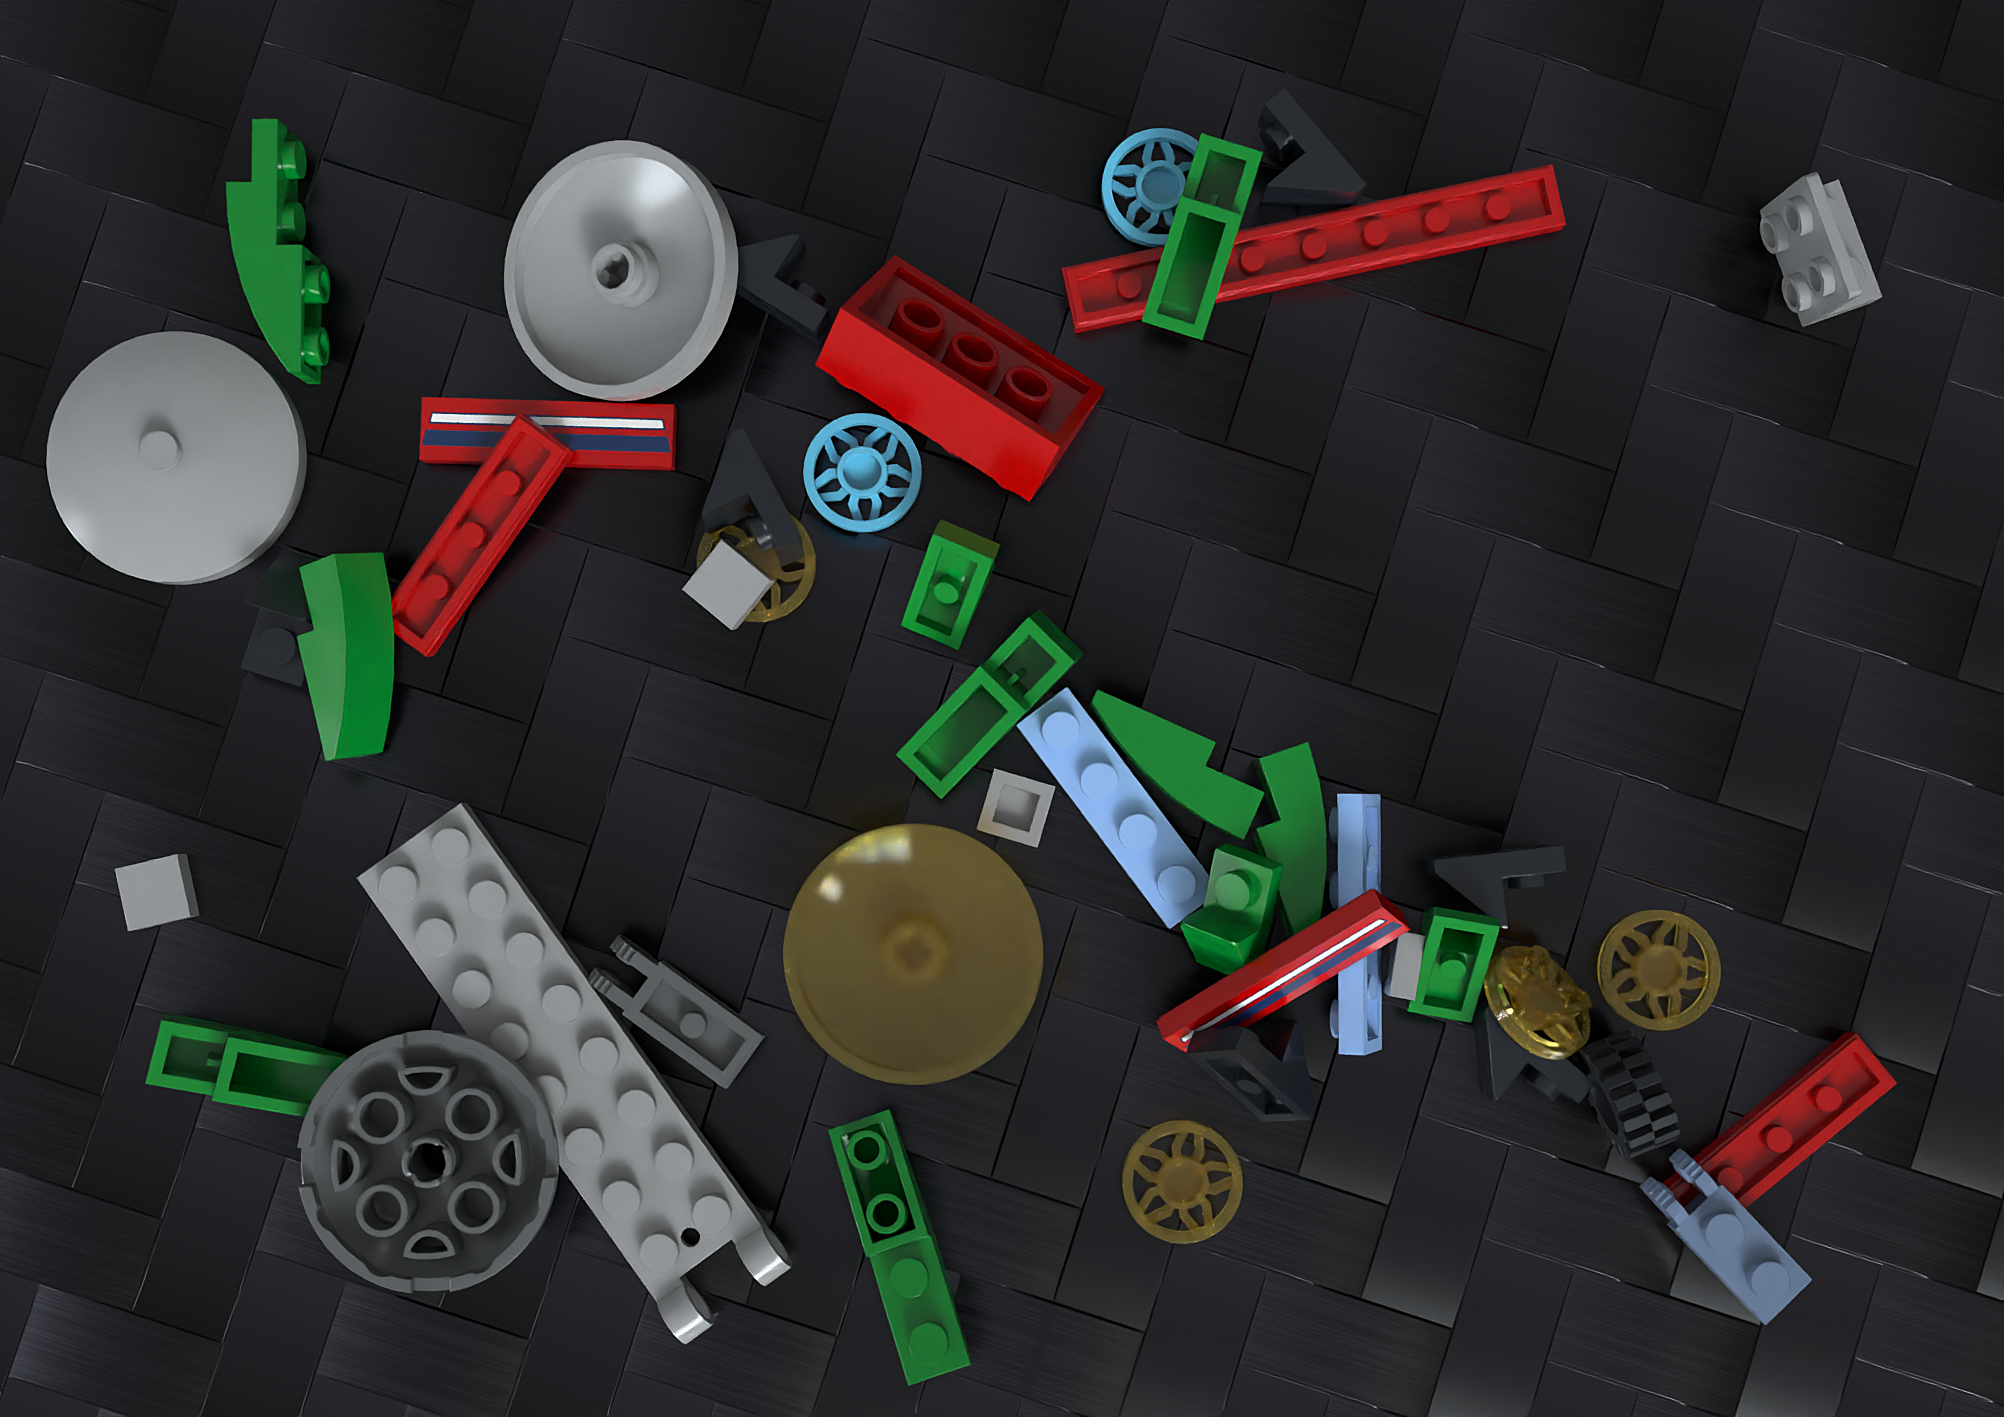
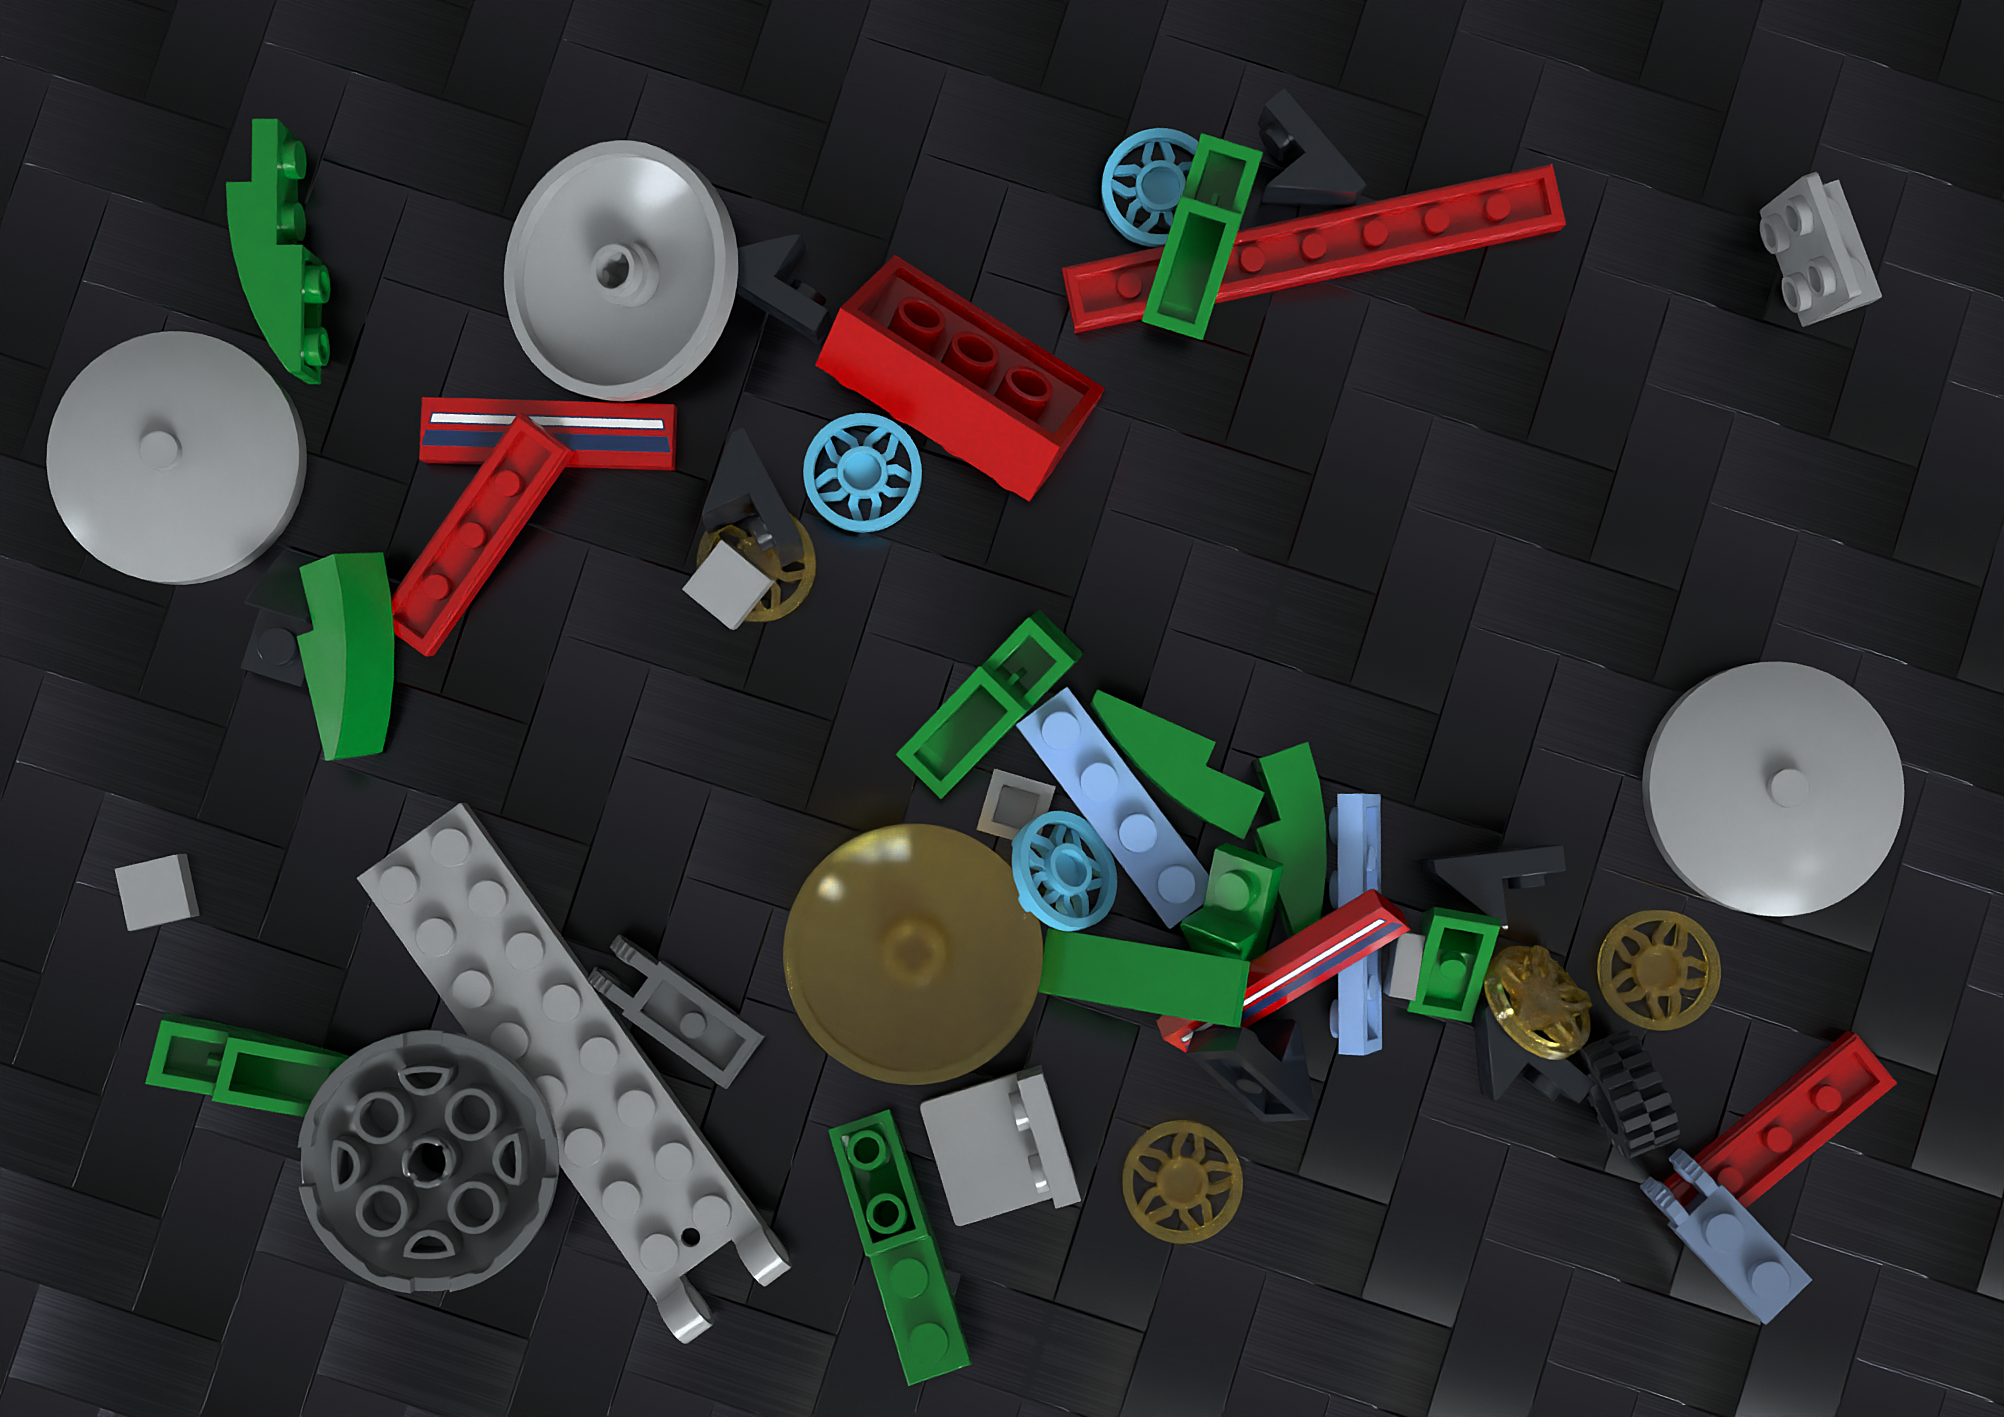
(950, 584): green slope -> none
(999, 1147): none -> light grey bracket
(1063, 871): none -> medium azure wheel
(1144, 977): none -> green slope
(1773, 789): none -> light grey dish

